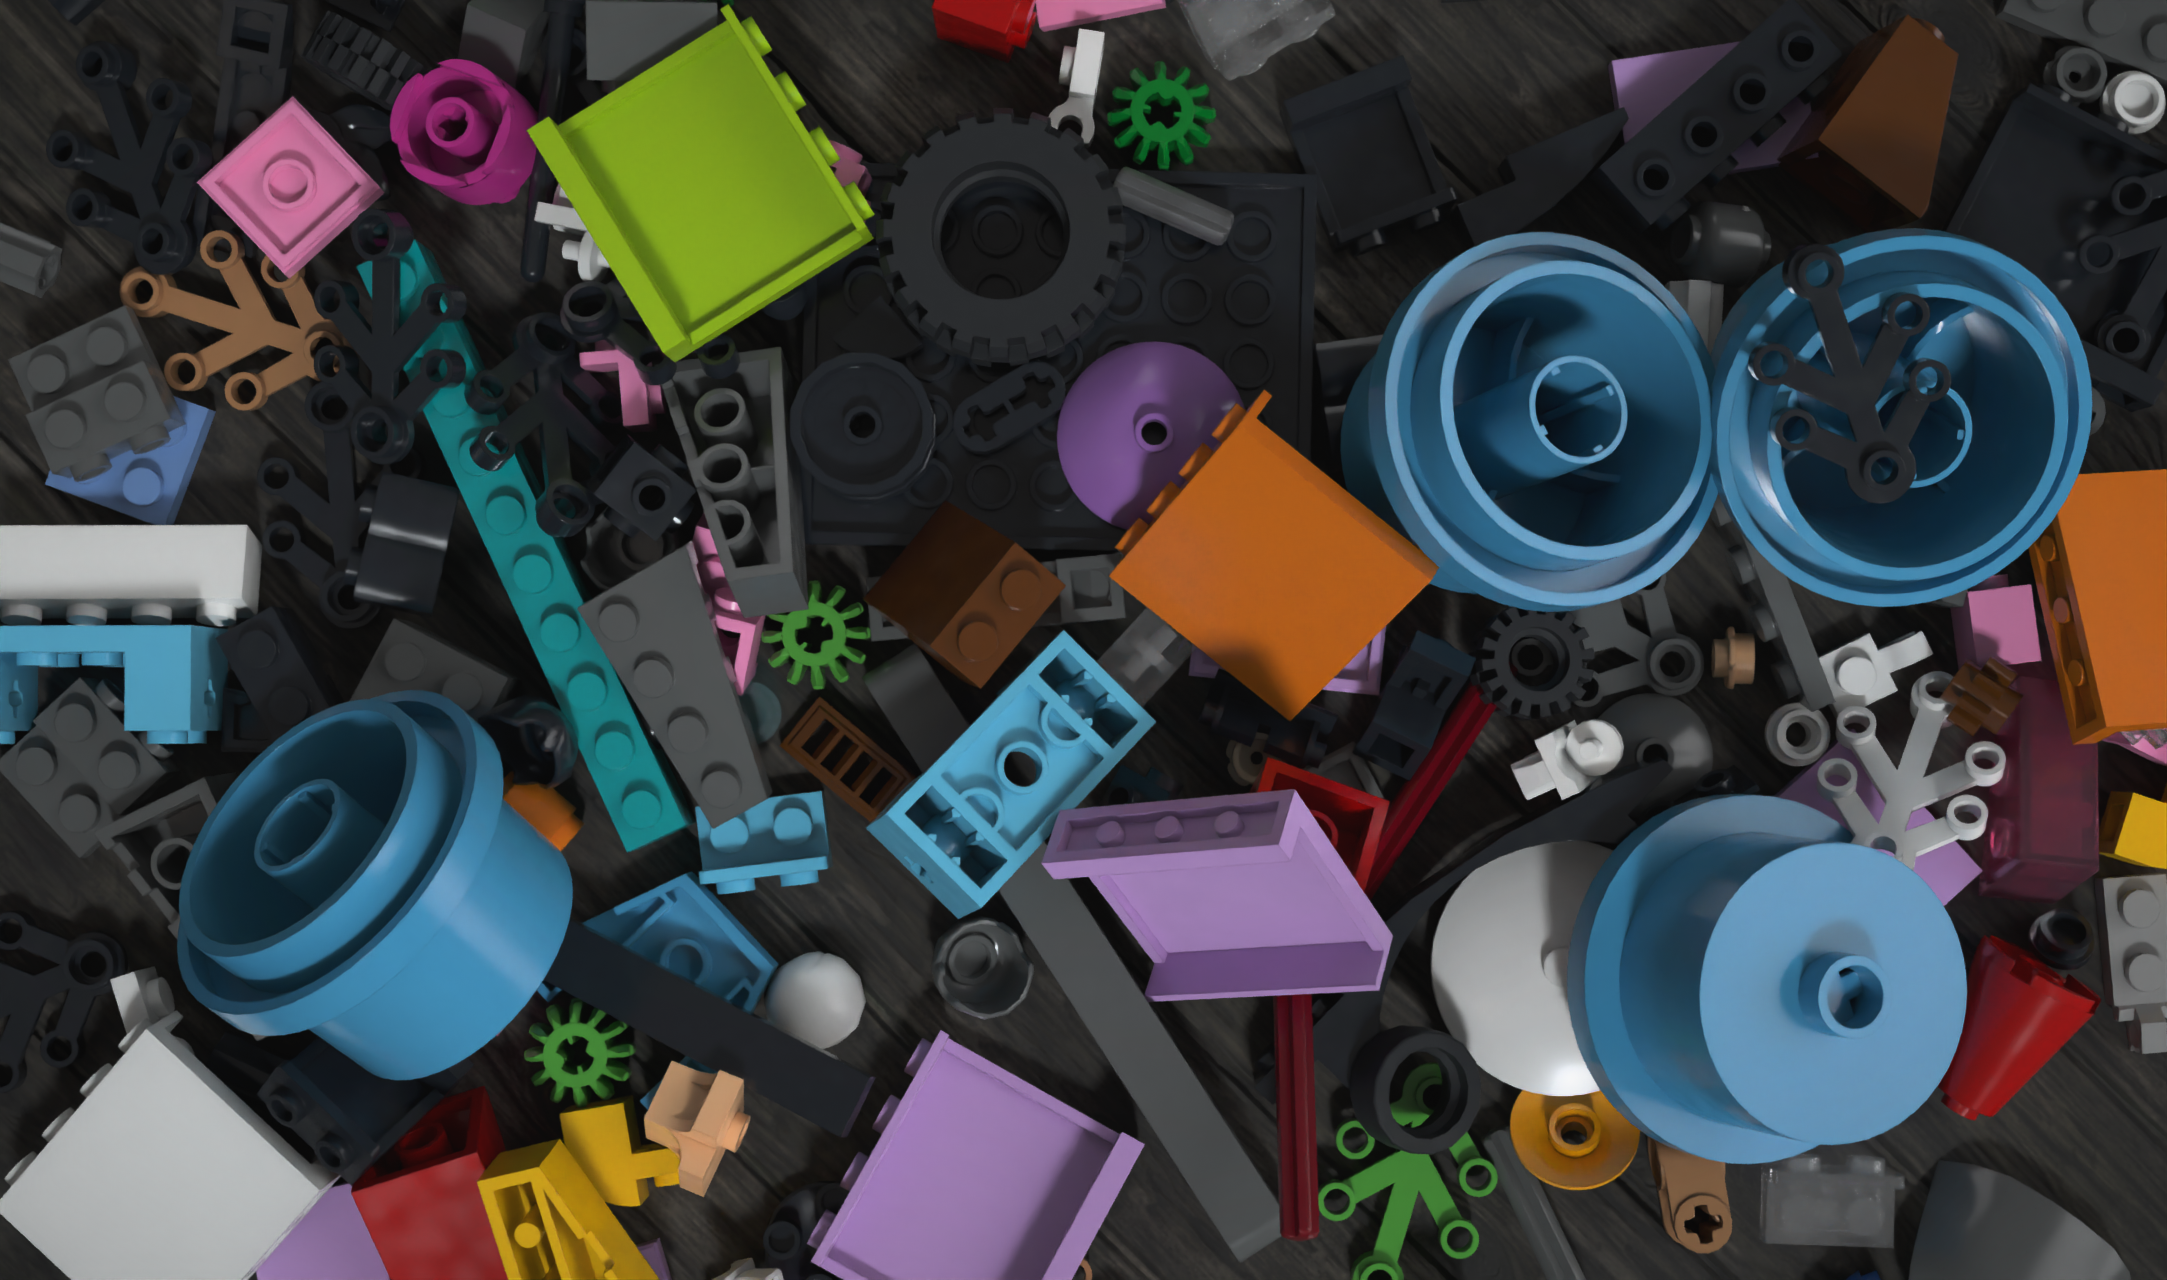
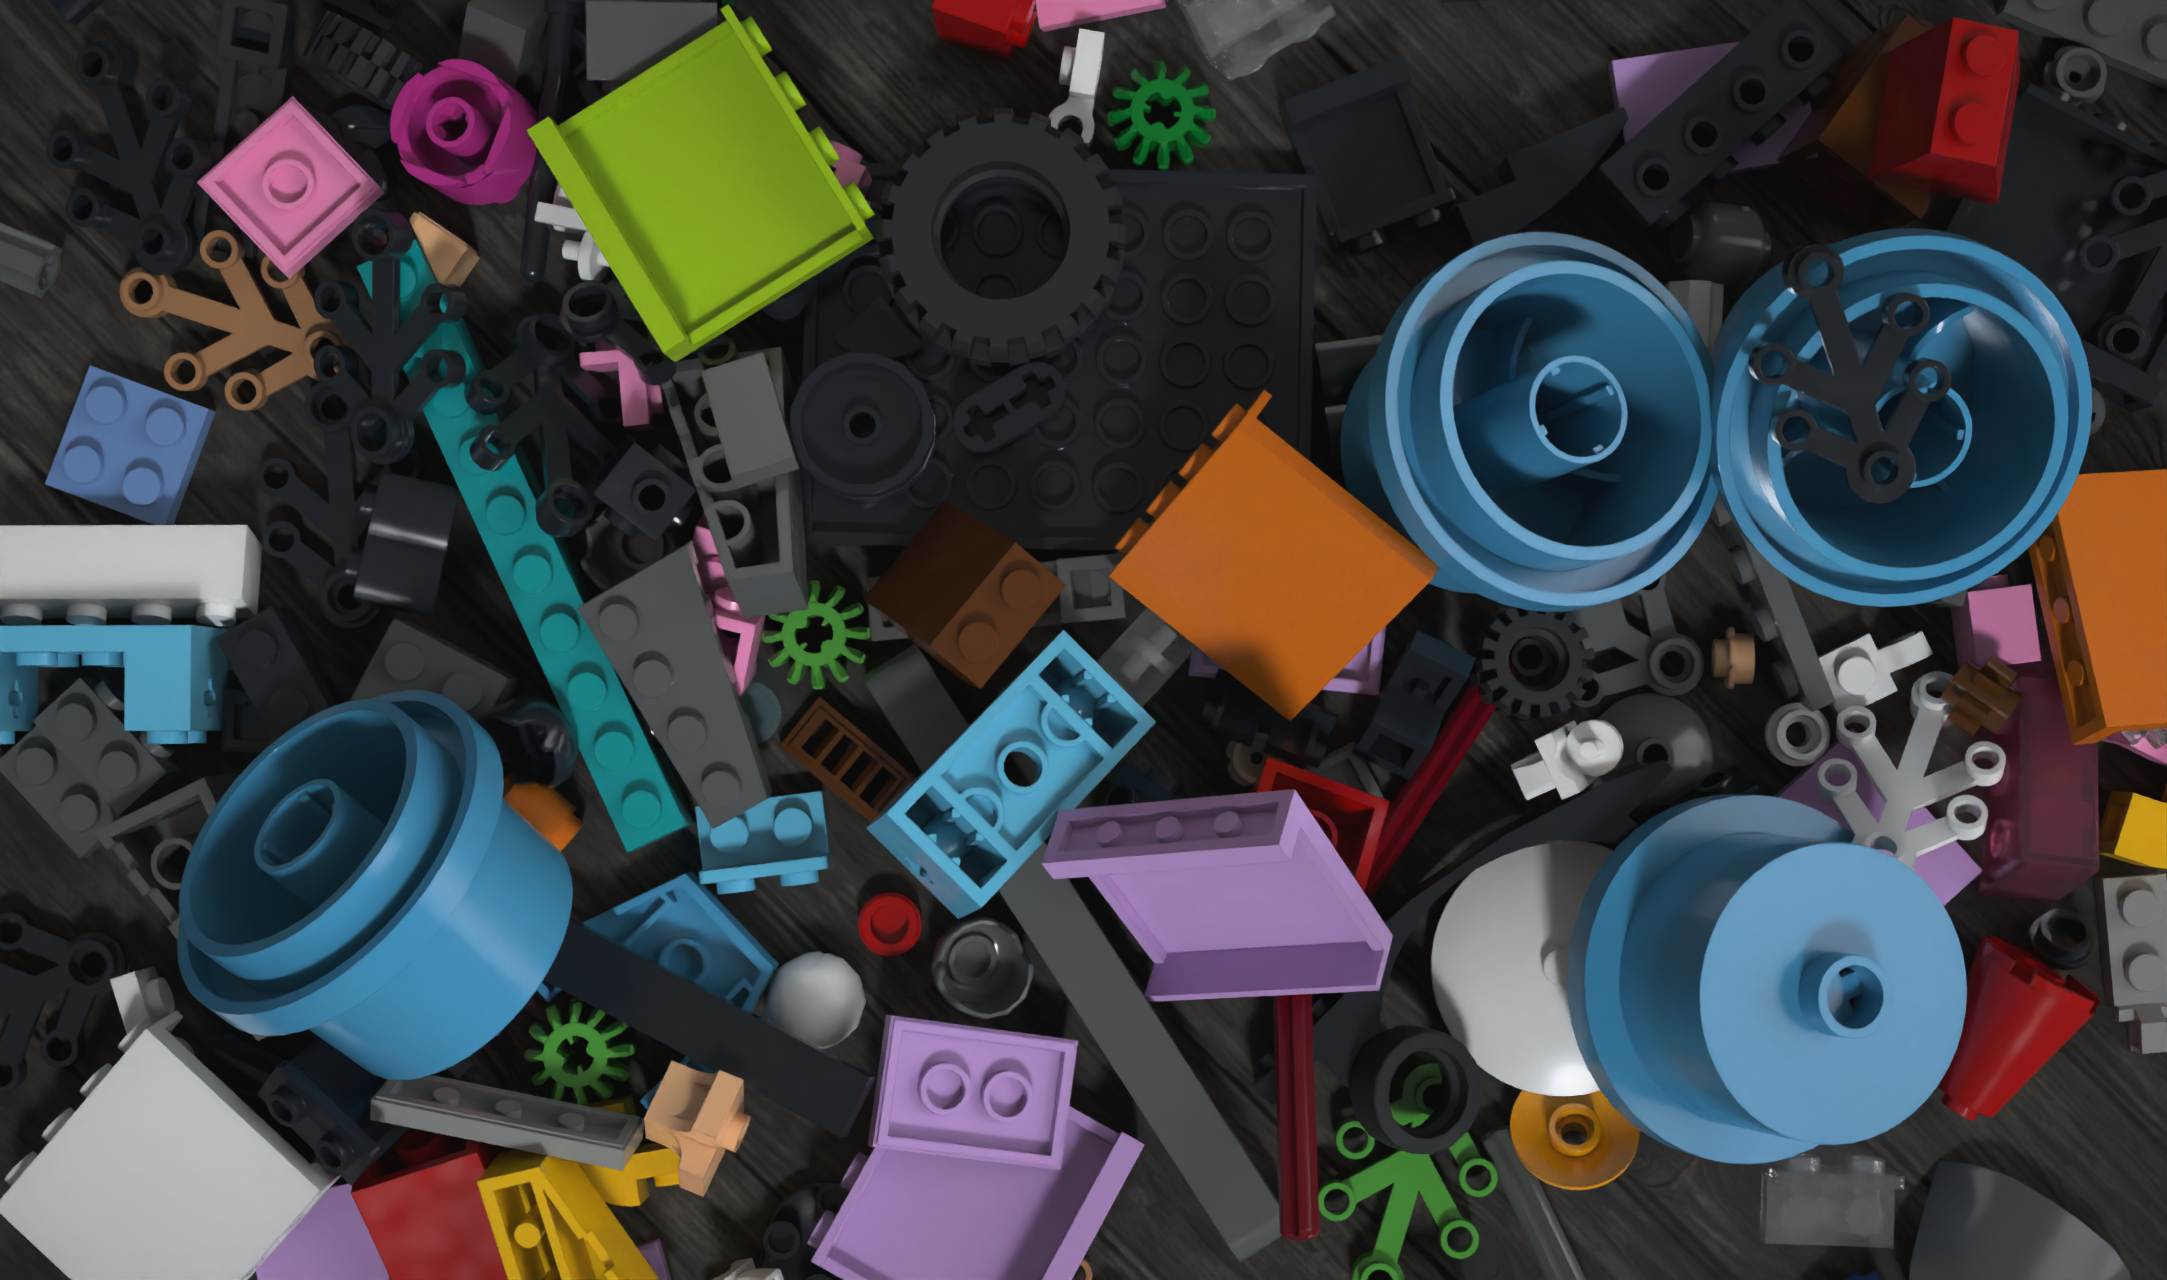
(96, 395): dark grey plate -> none
(446, 253): none -> light nougat slope
(510, 1119): none -> light grey tile
(749, 420): none -> dark grey tile
(890, 923): none -> red tile
(972, 1092): none -> lavender tile
(1110, 405): medium lavender dish -> none
(1174, 206): flat silver axle -> none
(1688, 1183): medium nougat piece -> none
(1949, 111): none -> red slope
(2135, 100): white plate -> none

